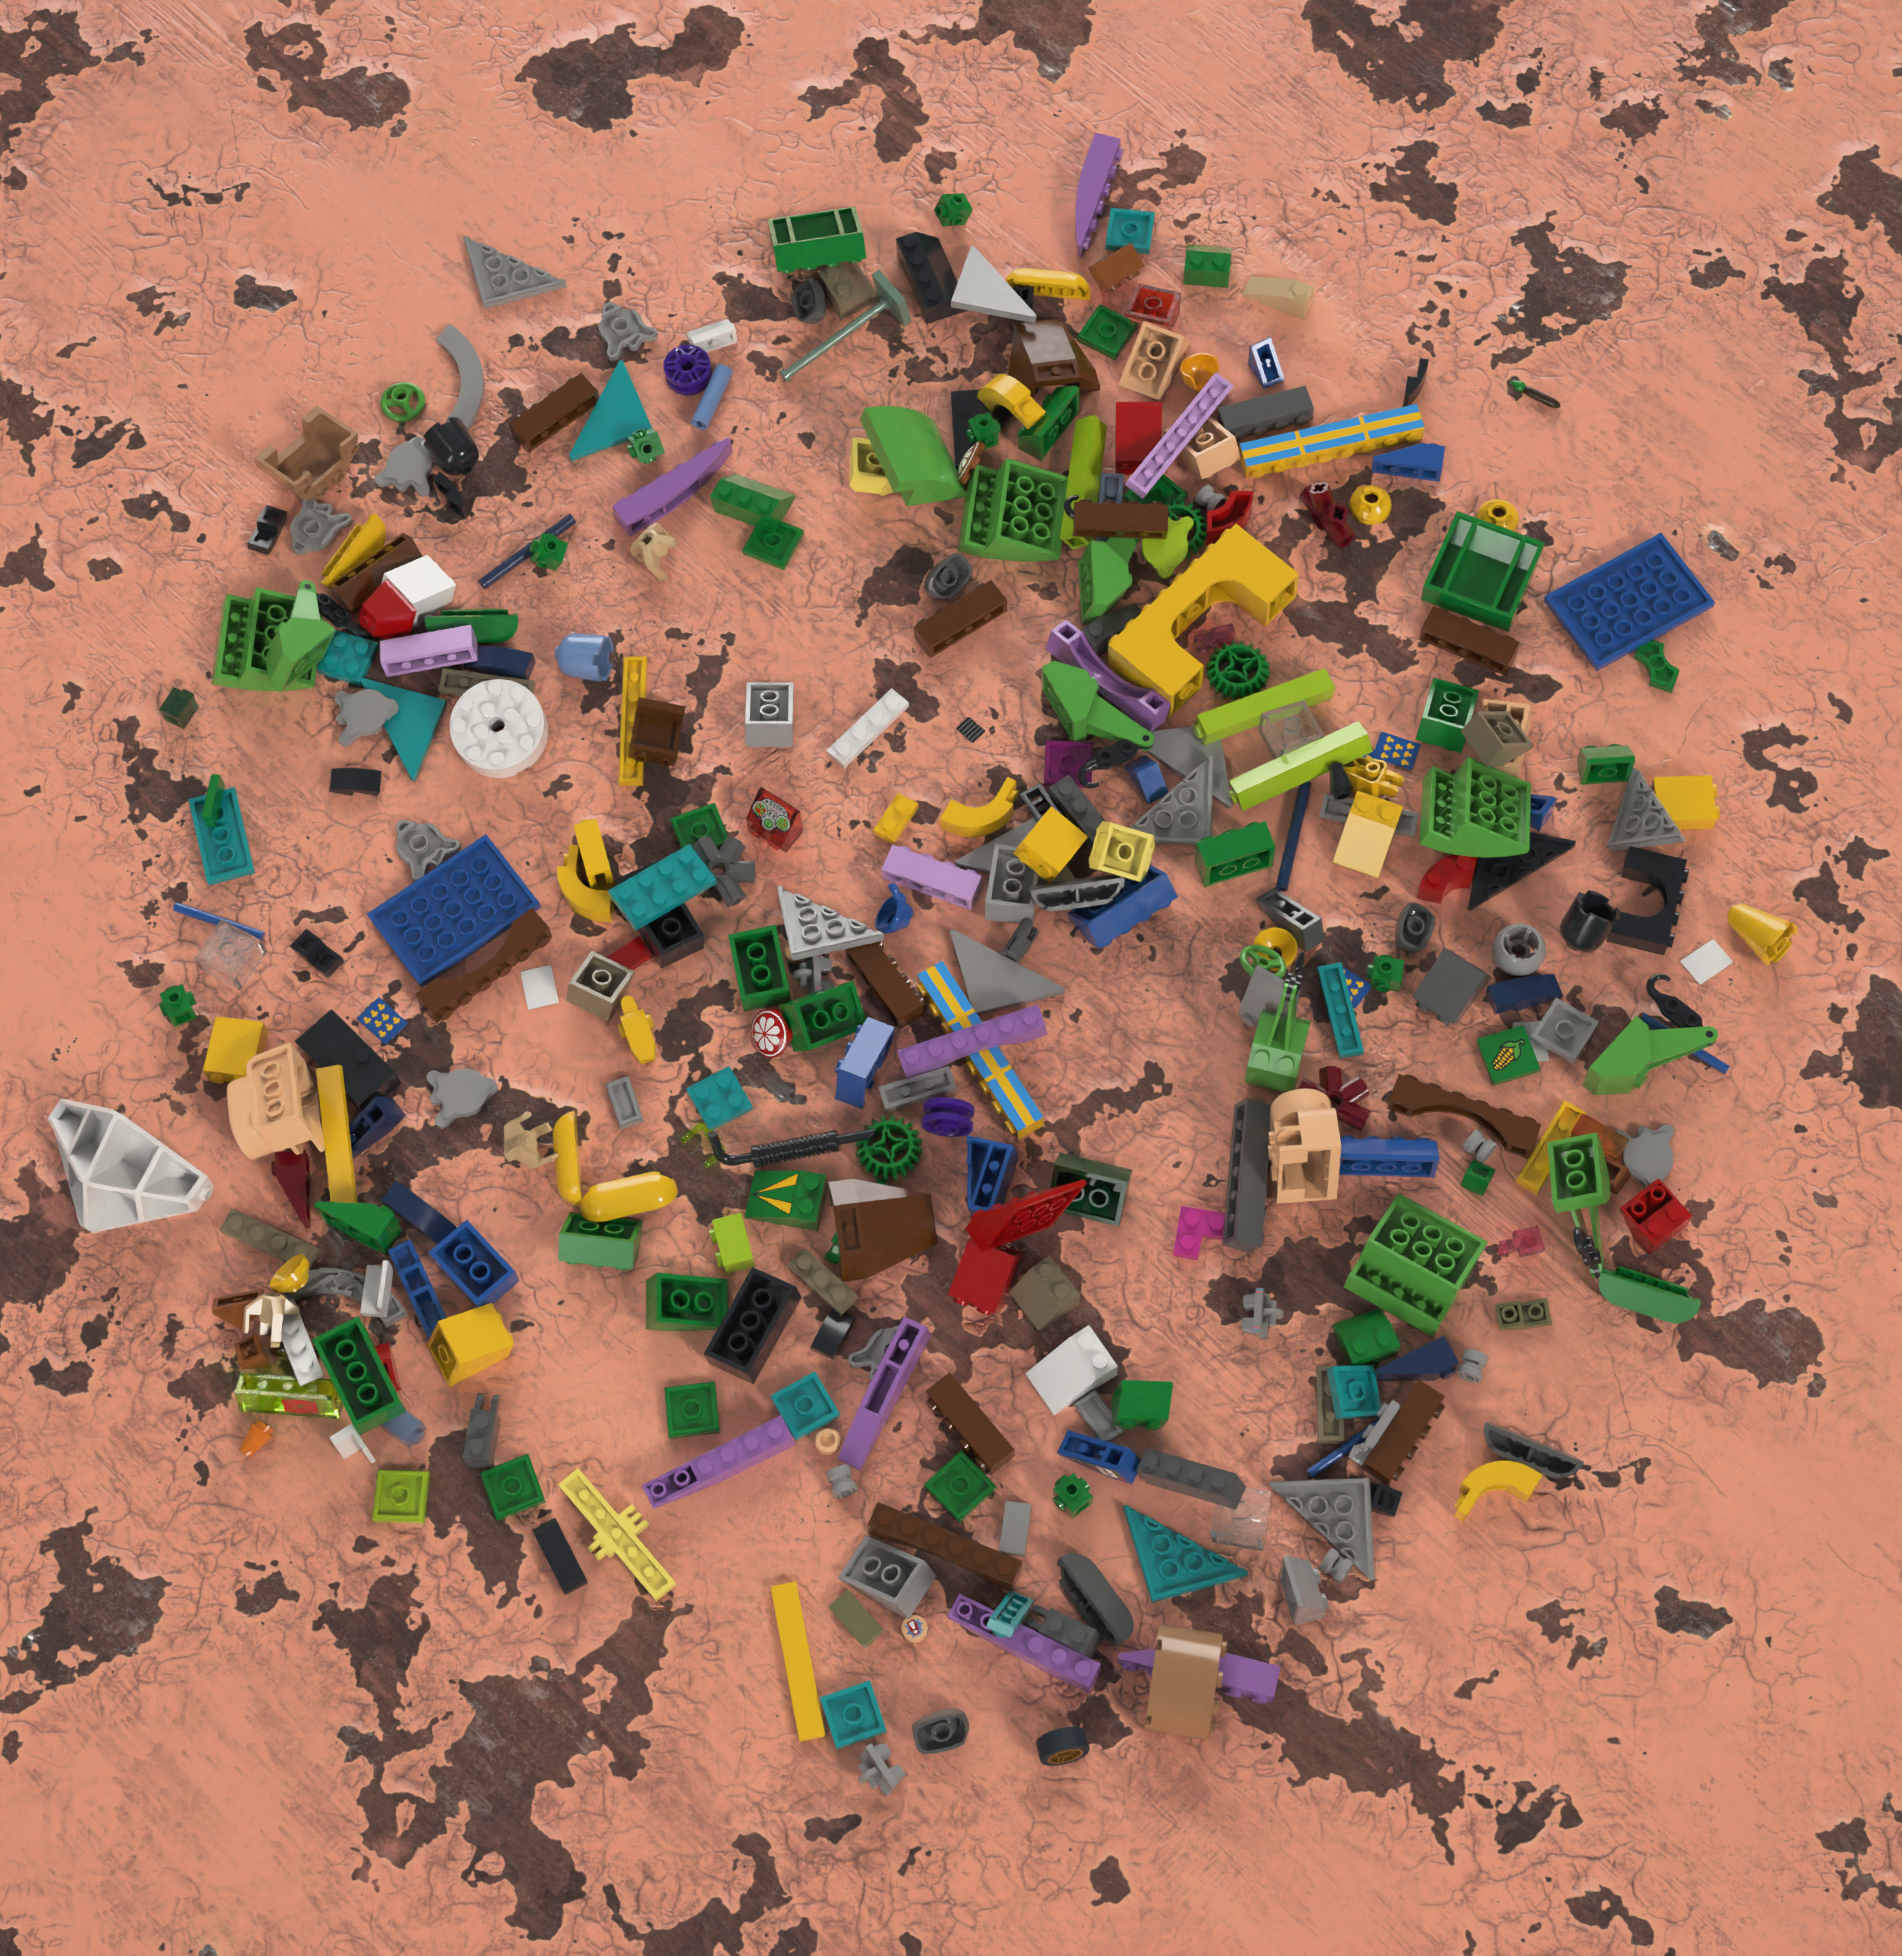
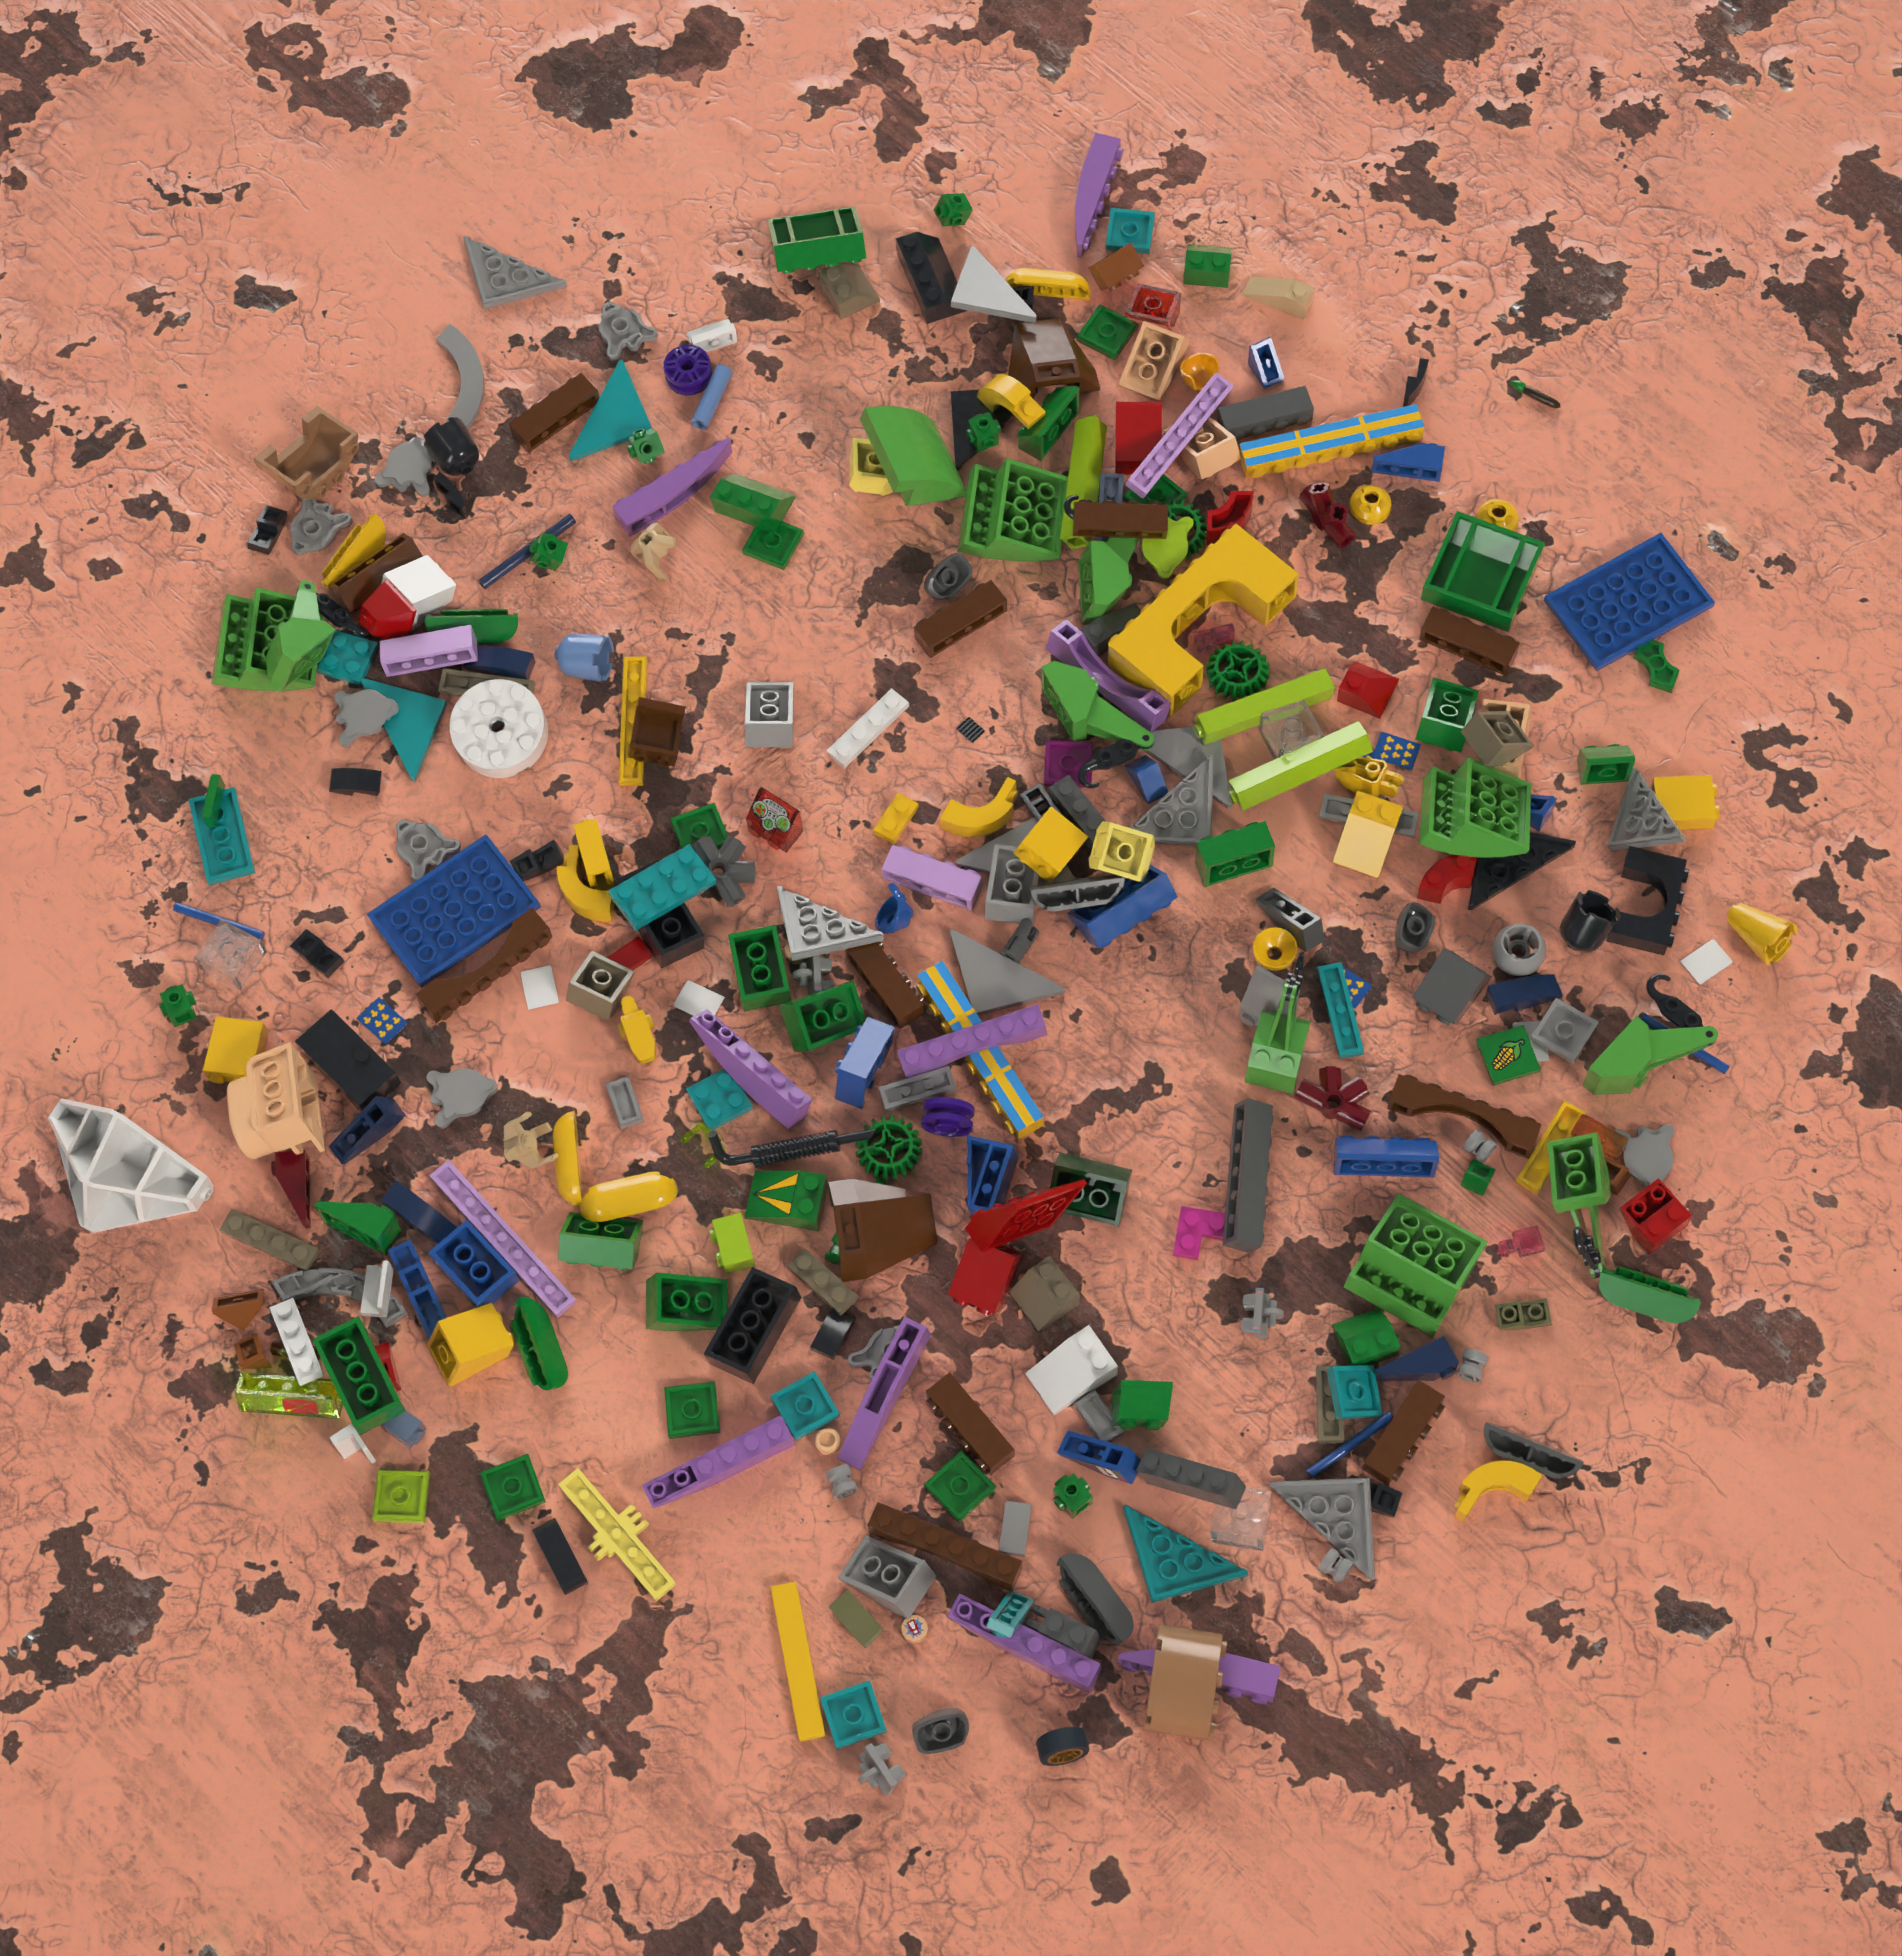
(179, 707): clear green brick -> none
(256, 1437): orange cone -> none
(271, 1313): tan piece -> none
(291, 1275): yellow piece -> none
(336, 1134): yellow tile -> none
(402, 391): bright green piece -> none
(482, 1433): dark grey hinge -> none
(503, 1239): none -> lavender plate
(536, 863): none -> black slope
(538, 1345): none -> green brick
(696, 999): none -> white sticker
(752, 1071): none -> medium lavender slope
(770, 1033): dish -> none
(809, 301): dark grey piece -> none
(889, 298): sand green tile -> none
(969, 461): dark orange dish -> none
(1209, 498): light grey wheel -> none
(1267, 964): bright green piece -> none
(1293, 836): dark blue piece -> none
(1302, 1590): light grey slope -> none
(1304, 1146): light nougat brick -> none
(1339, 782): black cone -> none
(1366, 689): none -> red slope
(1373, 1433): light grey hinge -> none
(1386, 973): green brick -> none

